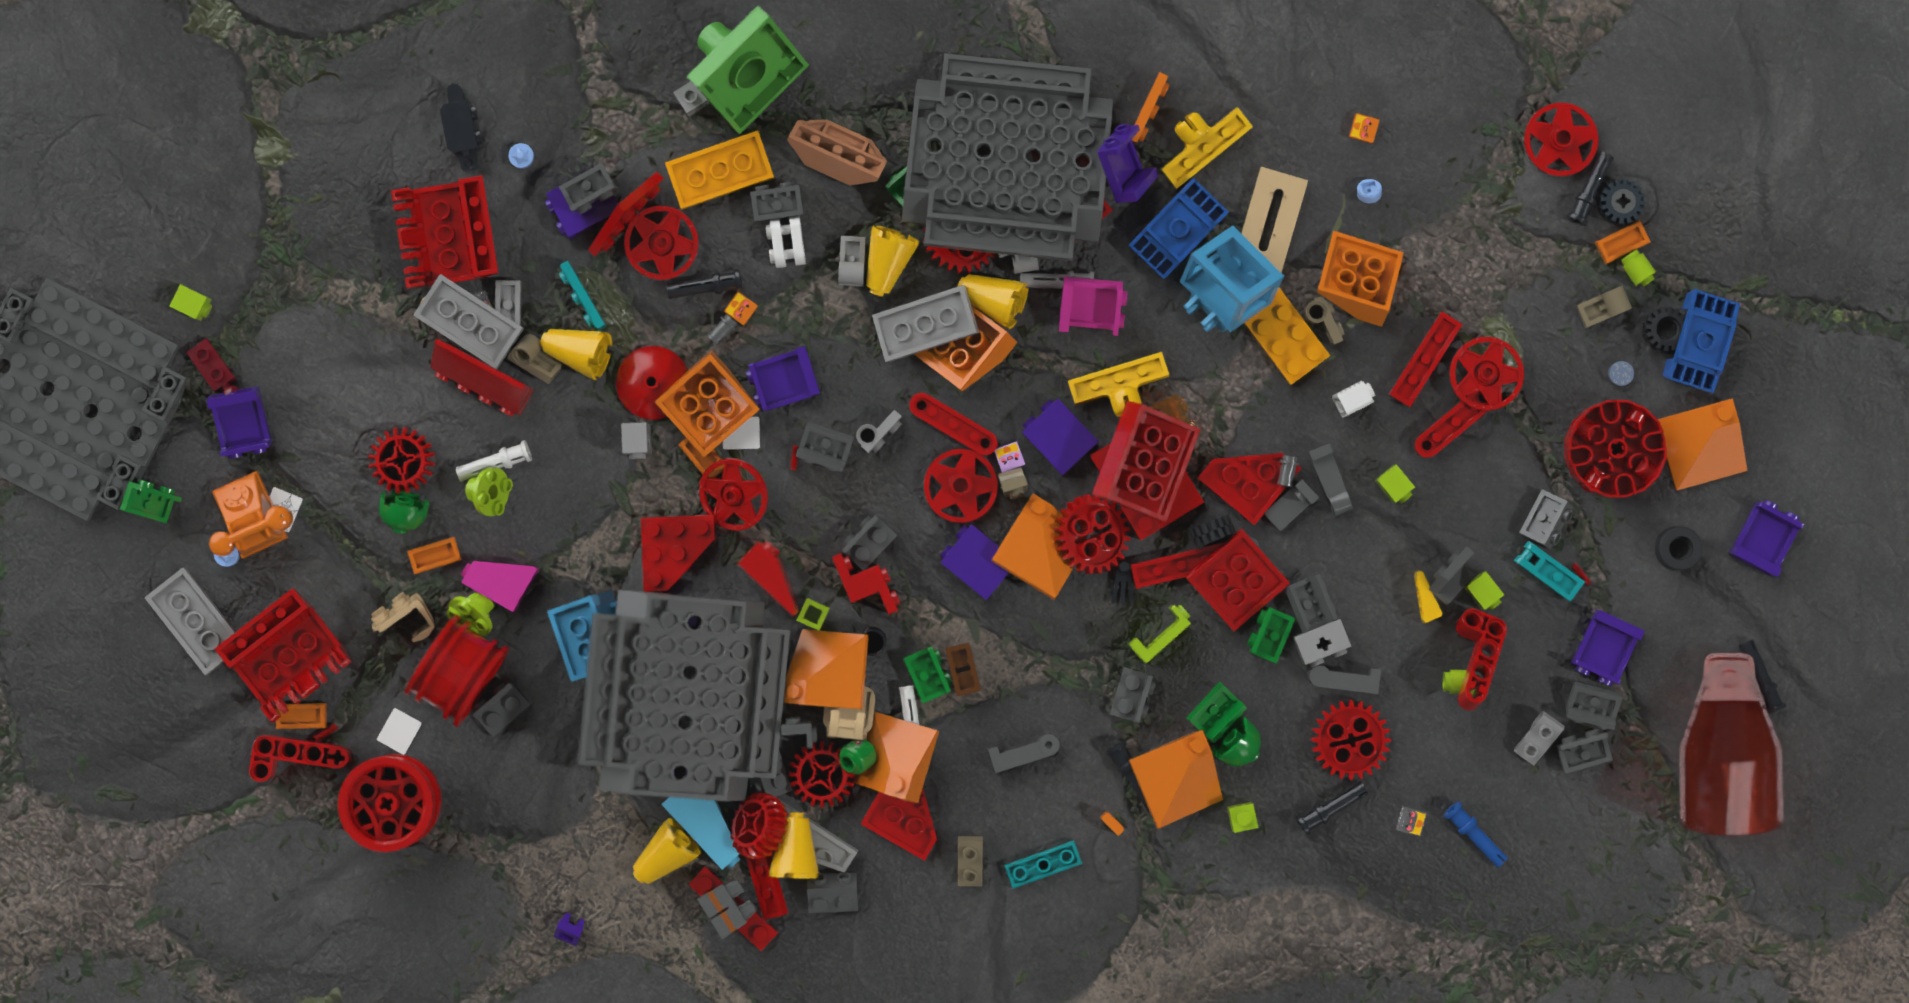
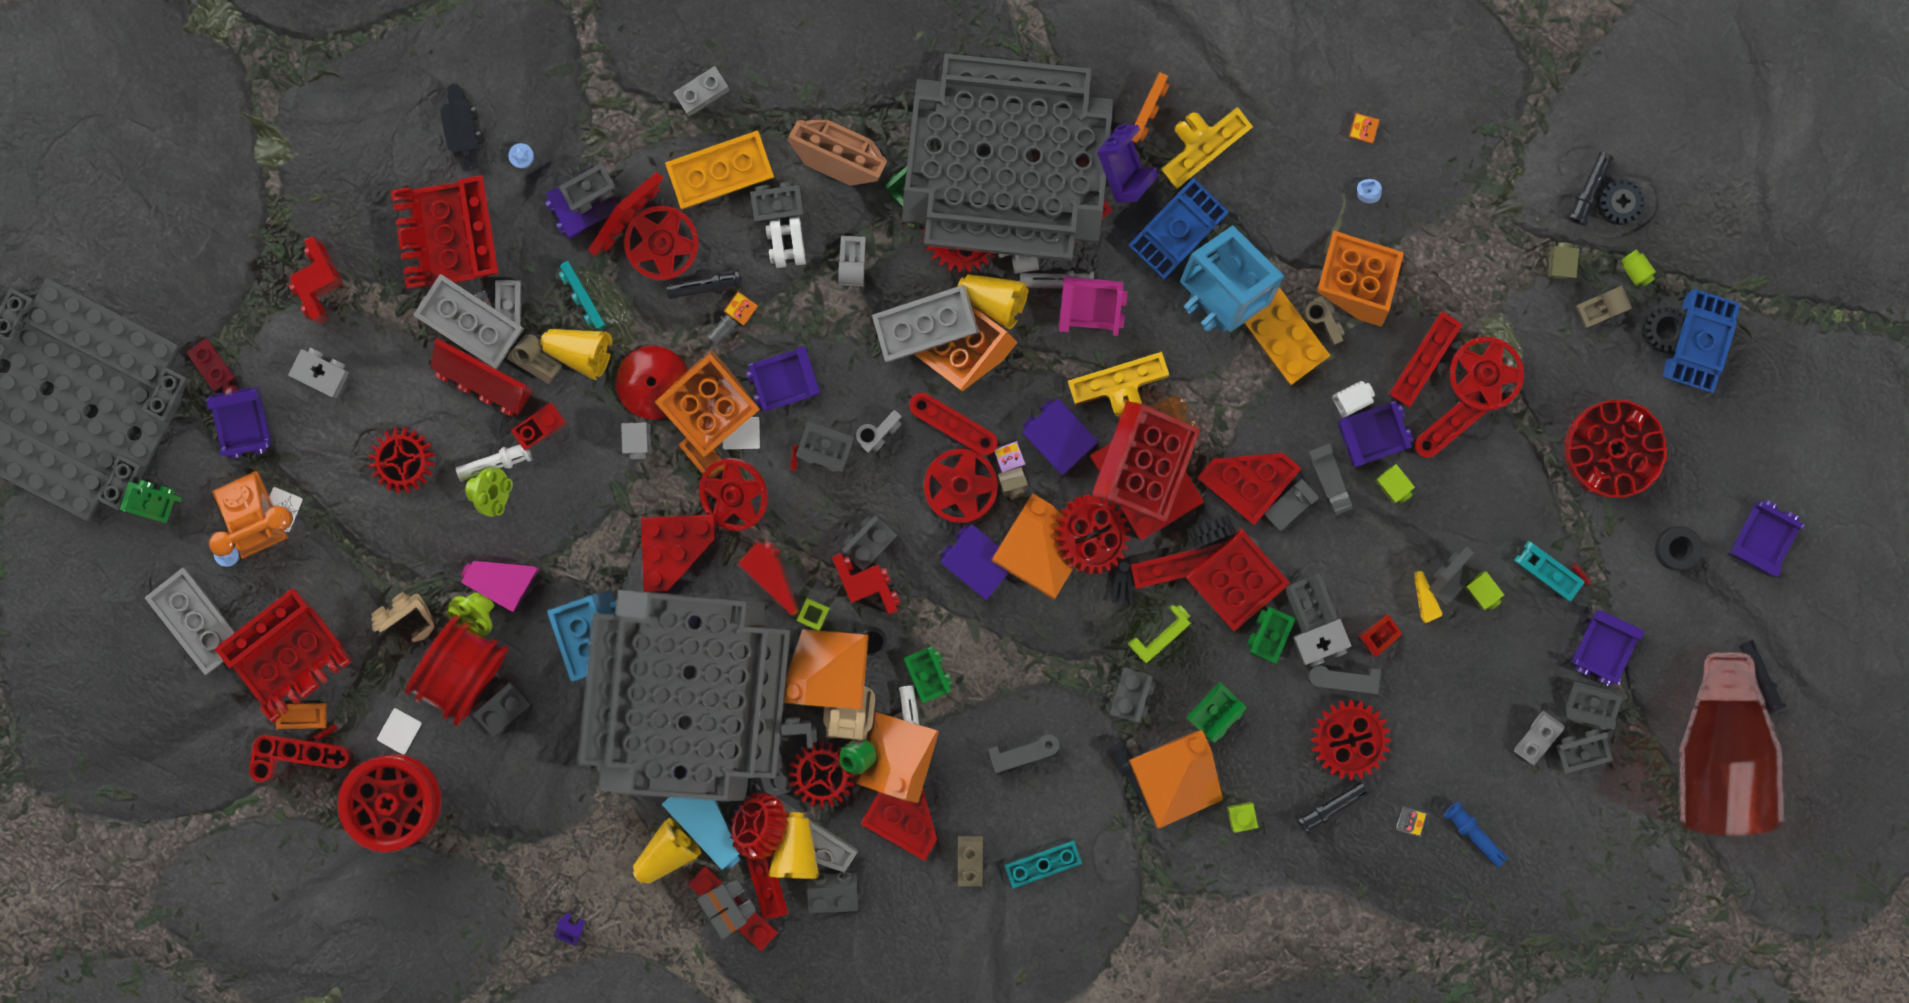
(191, 303): lime brick -> none
(304, 371): none -> light grey brick
(315, 280): none -> red bracket
(403, 511): green cylinder -> none
(434, 555): orange tile -> none
(539, 426): none -> red slope
(745, 67): bright green piece -> none
(887, 258): yellow cone -> none
(963, 669): reddish brown brick -> none
(1112, 823): orange tile -> none
(1239, 744): green cylinder -> none
(1287, 470): dark grey pin -> none
(1293, 193): tan piece -> none
(1375, 433): none -> dark purple panel
(1379, 636): none -> red slope
(1453, 681): lime brick -> none
(1479, 662): red beam -> none
(1547, 519): bracket -> none
(1561, 139): red wheel -> none
(1563, 261): none -> olive brick
(1620, 373): sand blue tile -> none
(1622, 242): orange tile -> none
(1704, 444): orange slope -> none

